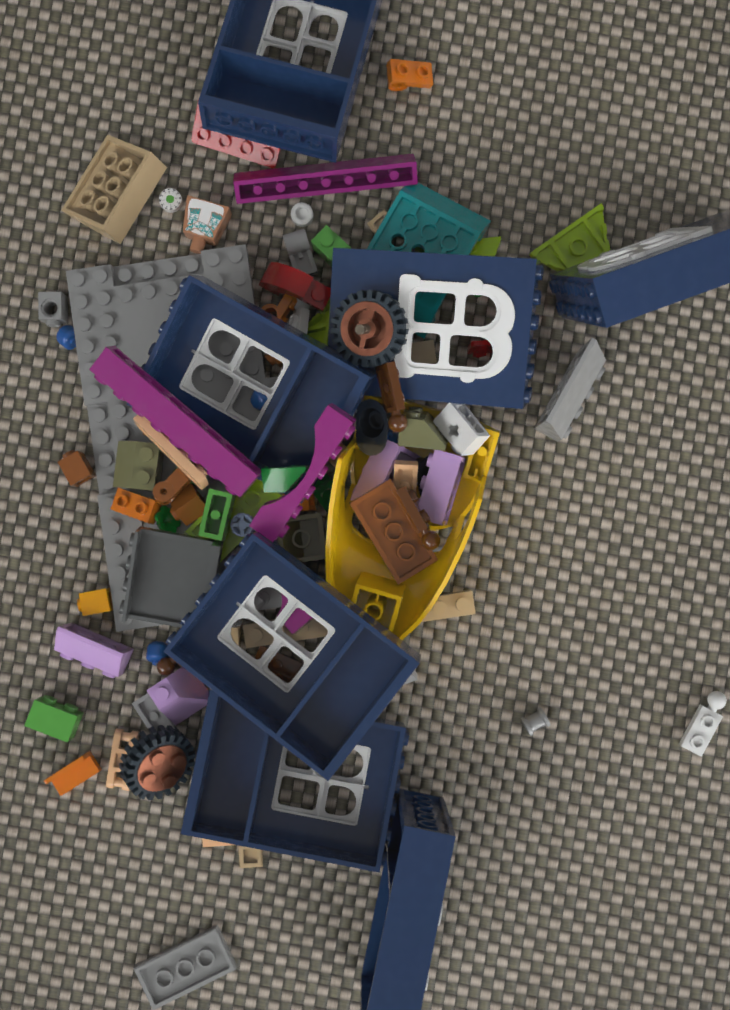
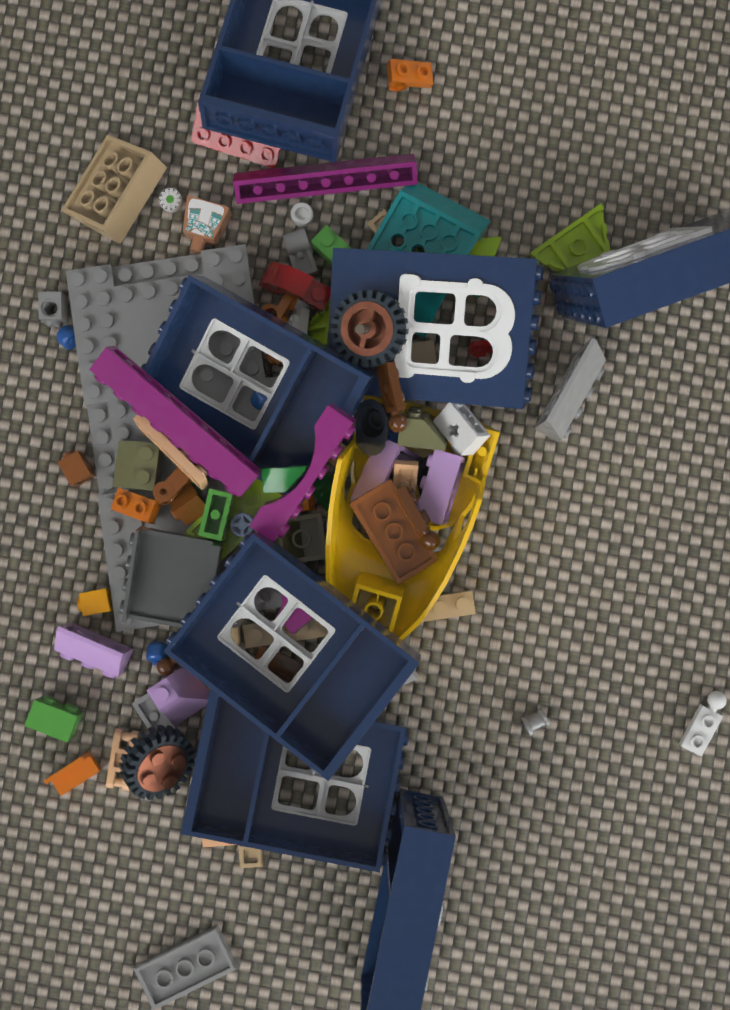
(165, 520): green plant -> none

